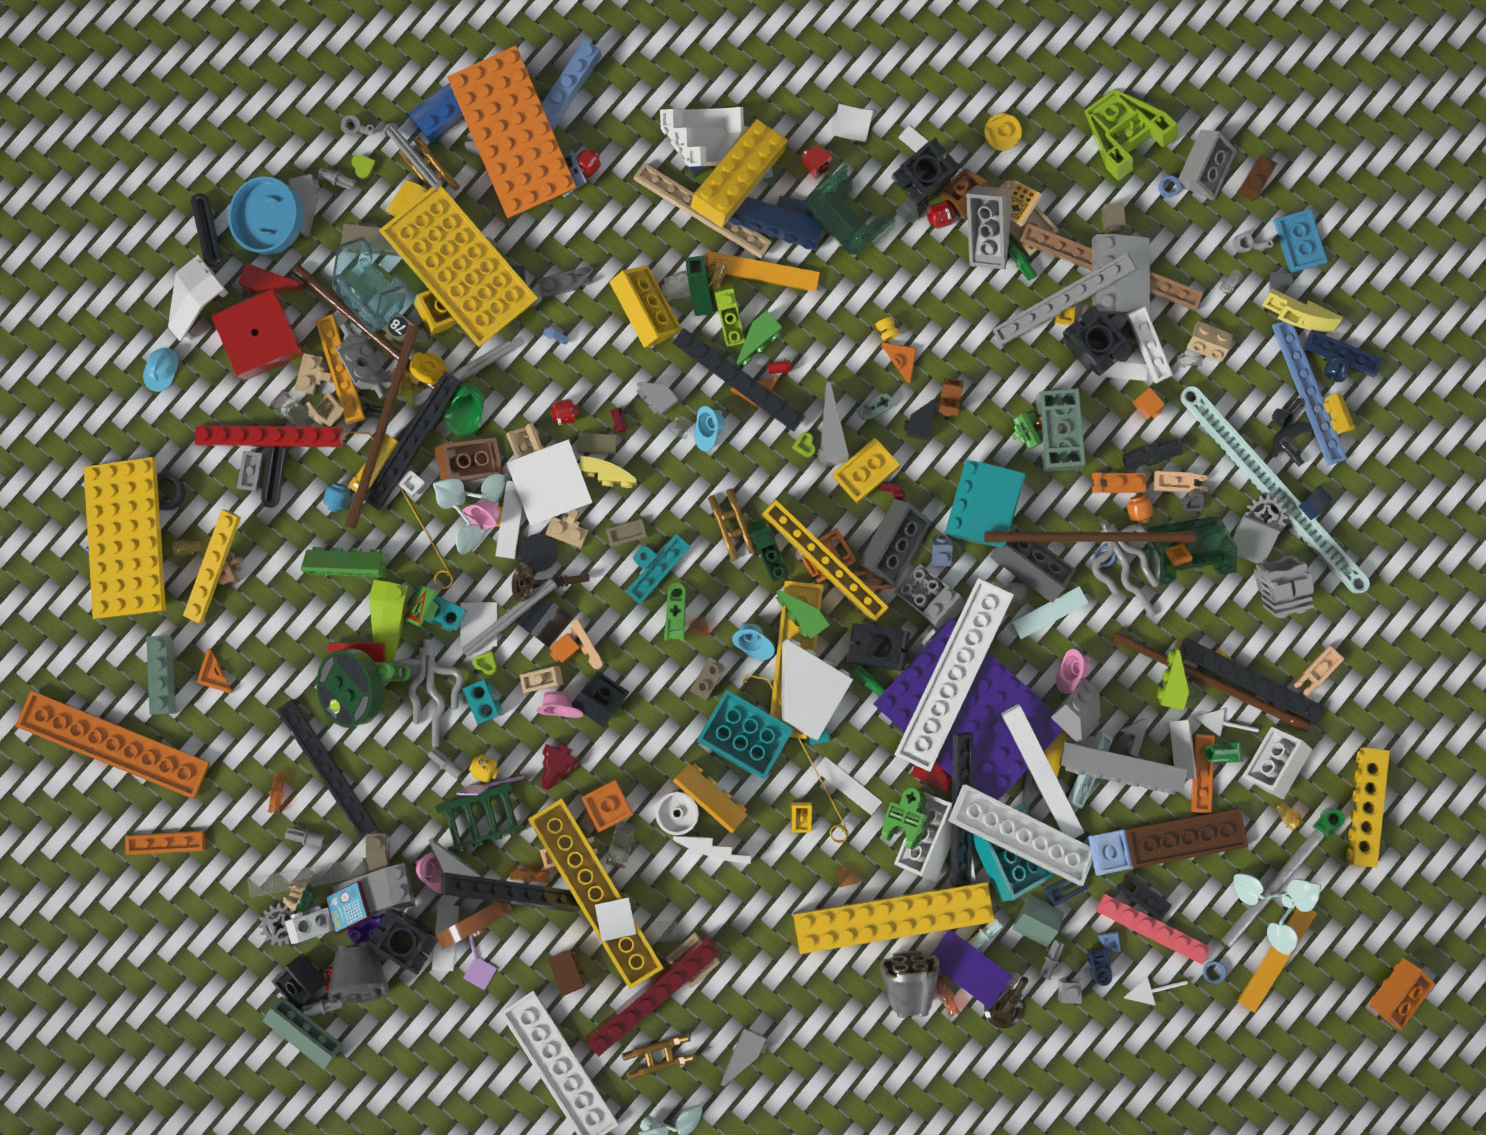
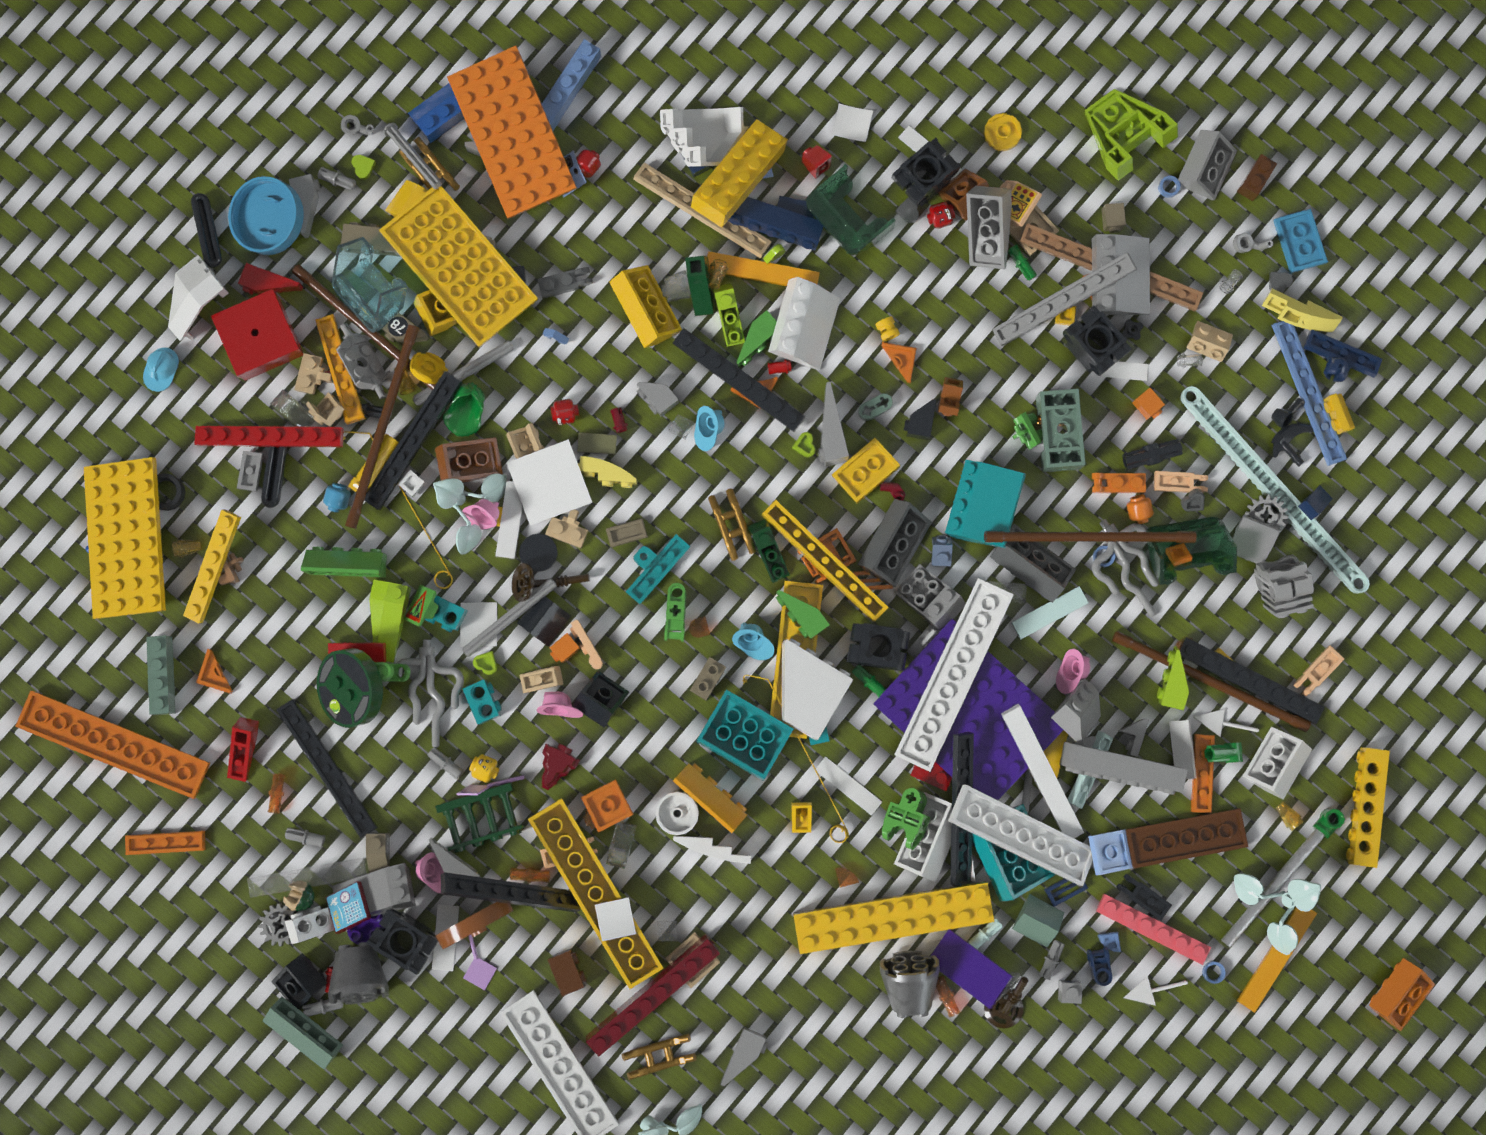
(242, 748): none -> red slope
(775, 253): none -> lime tile
(804, 323): none -> white slope
(1149, 344): white tile -> none

